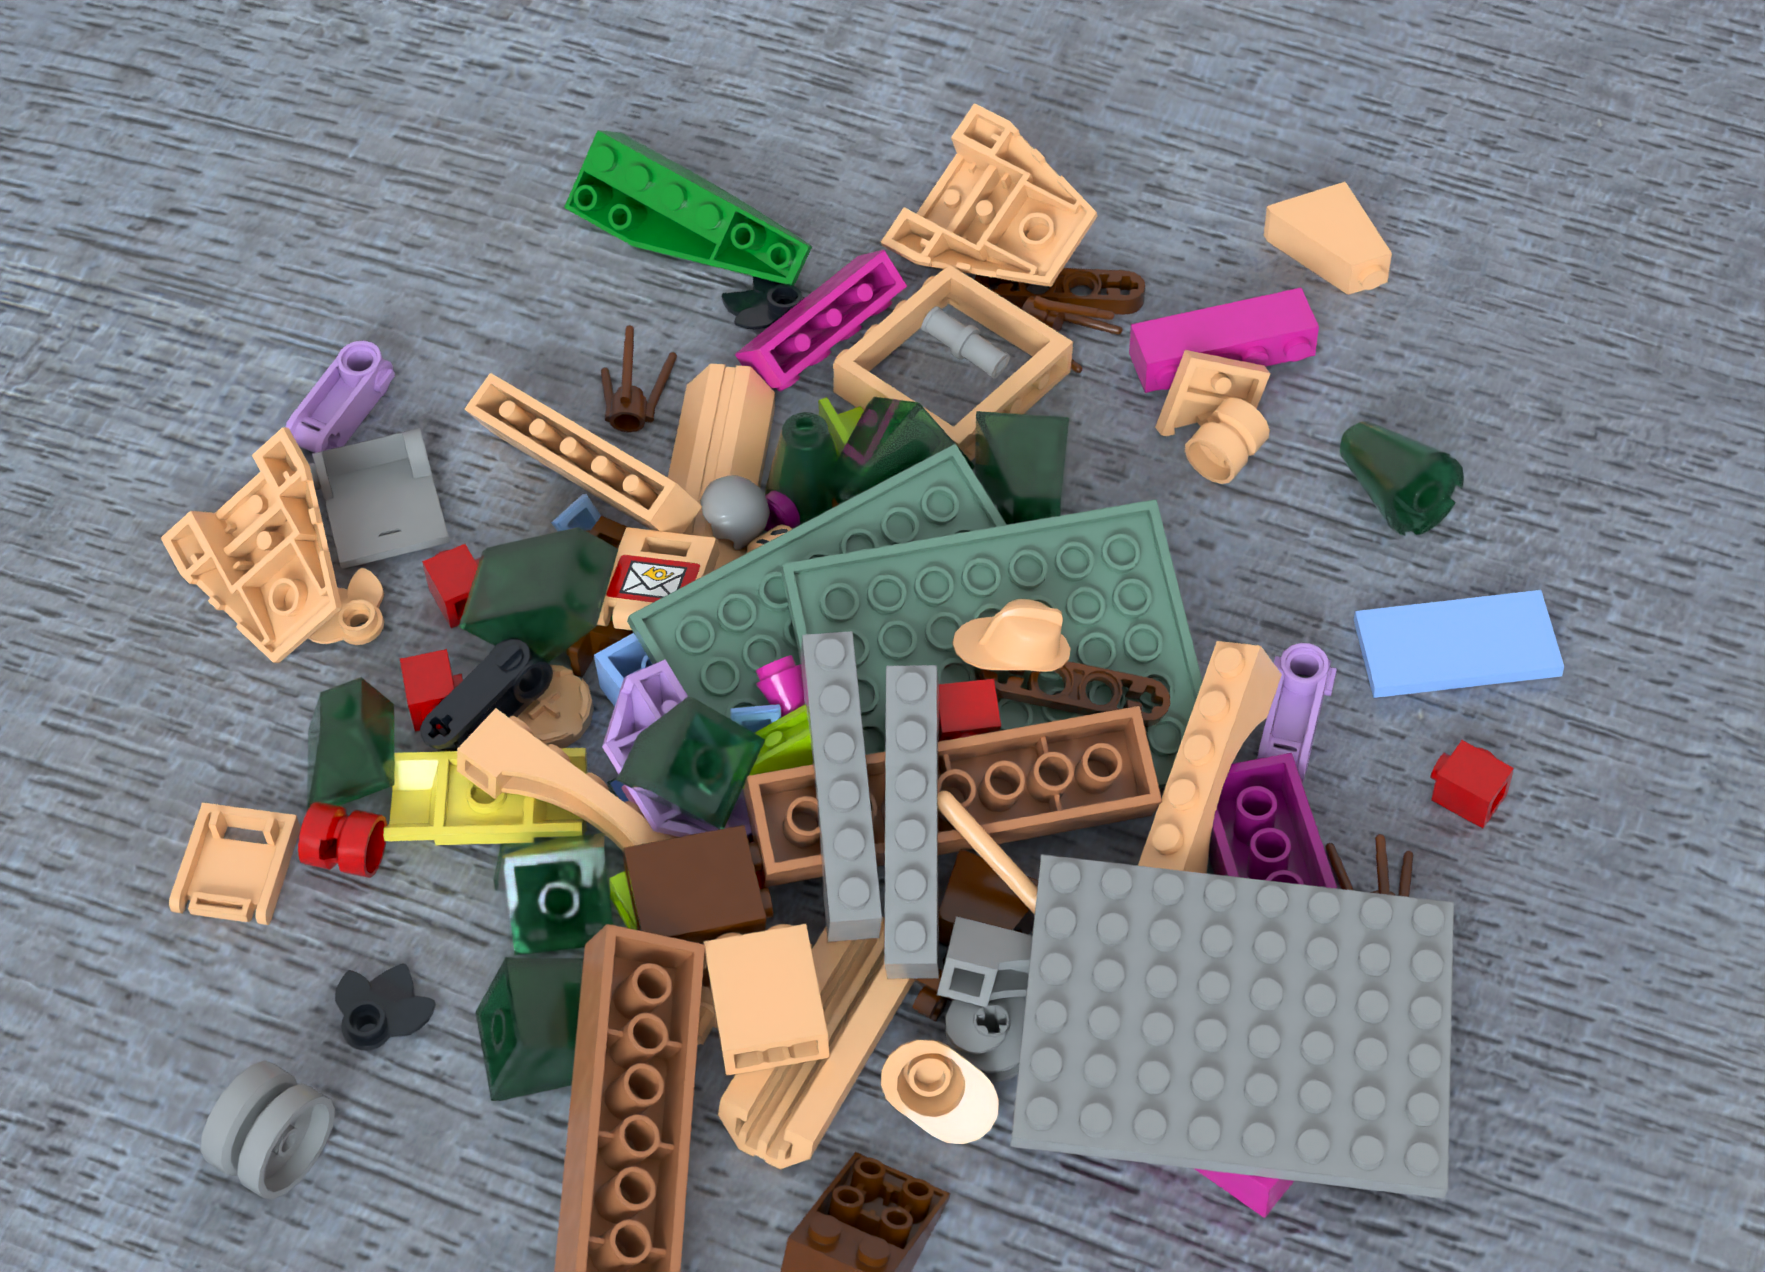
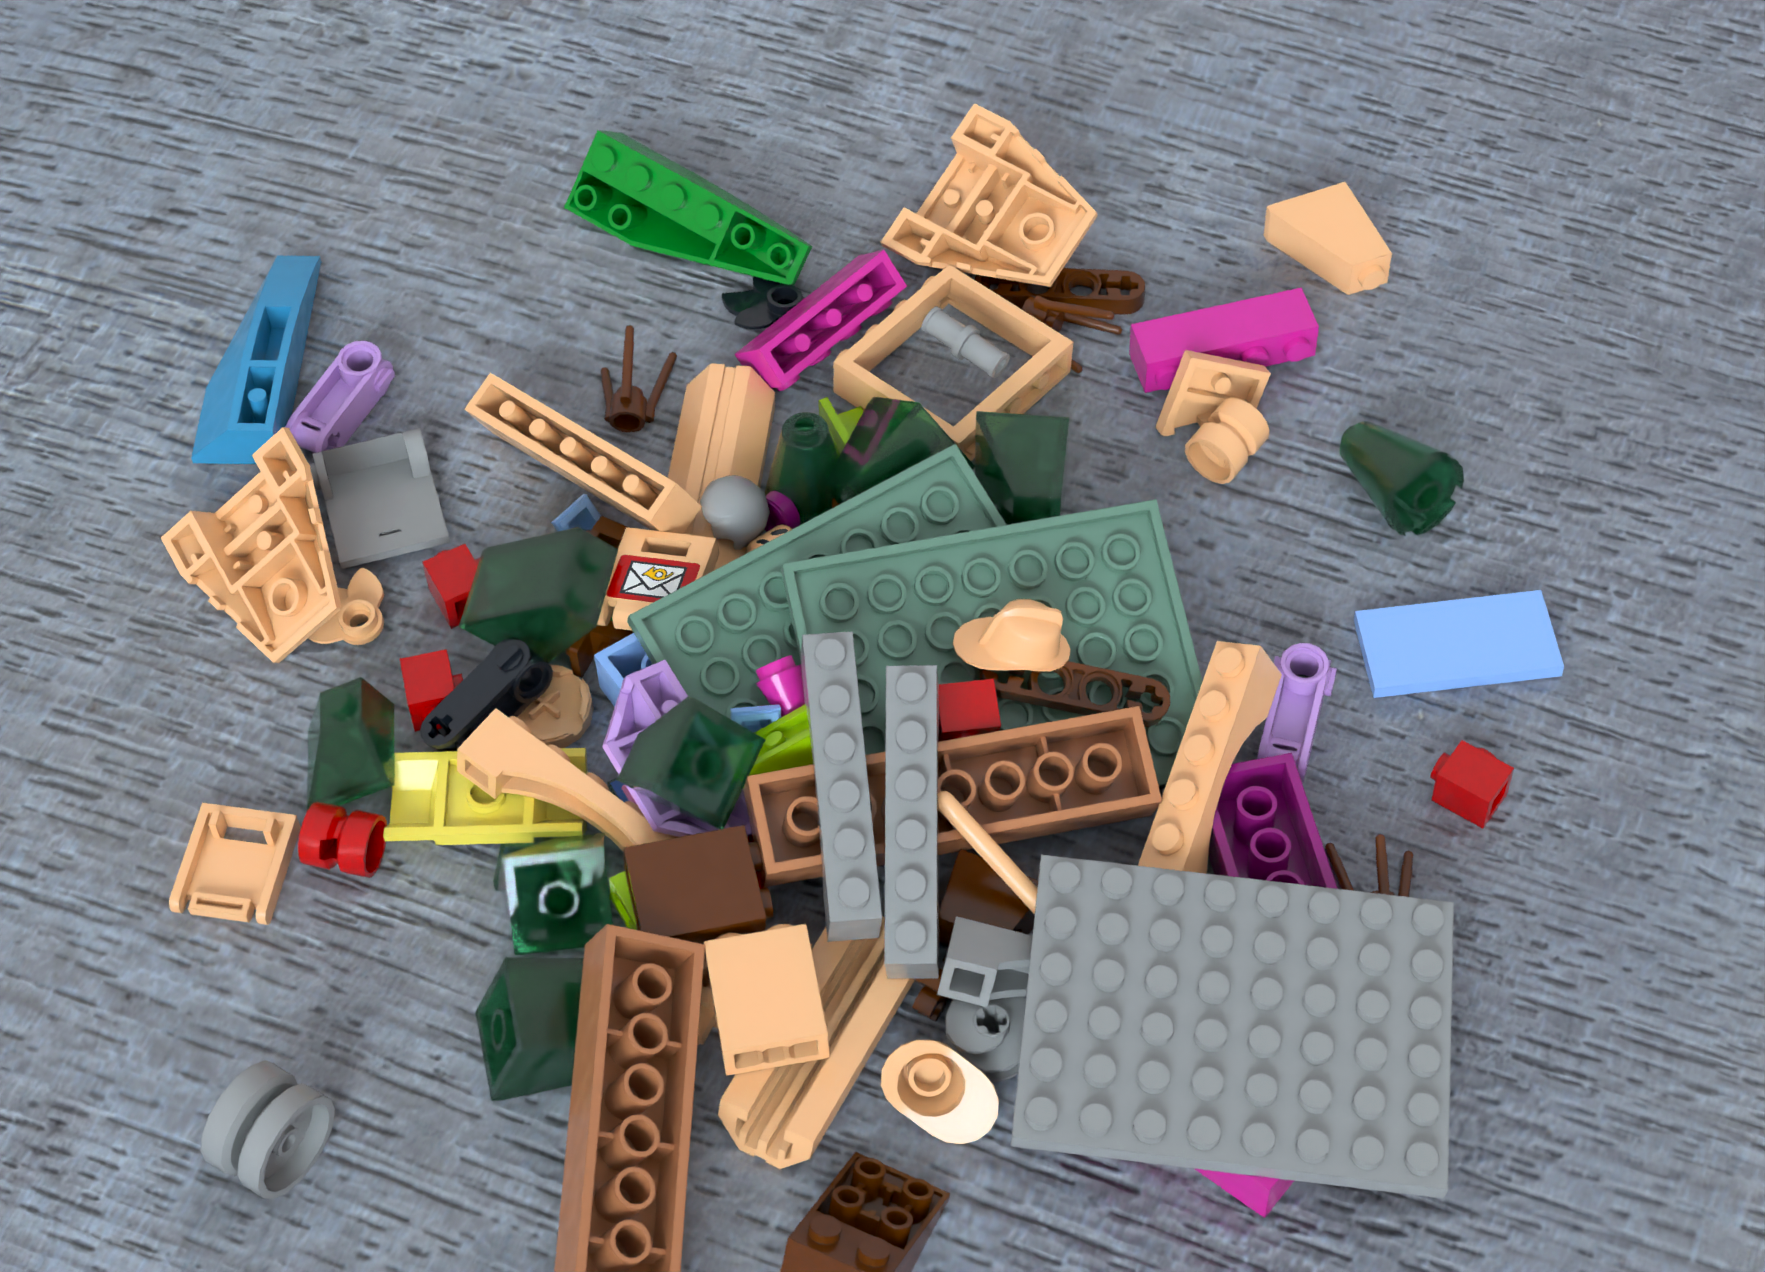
(261, 368): none -> dark azure wedge
(383, 1002): black plate -> none

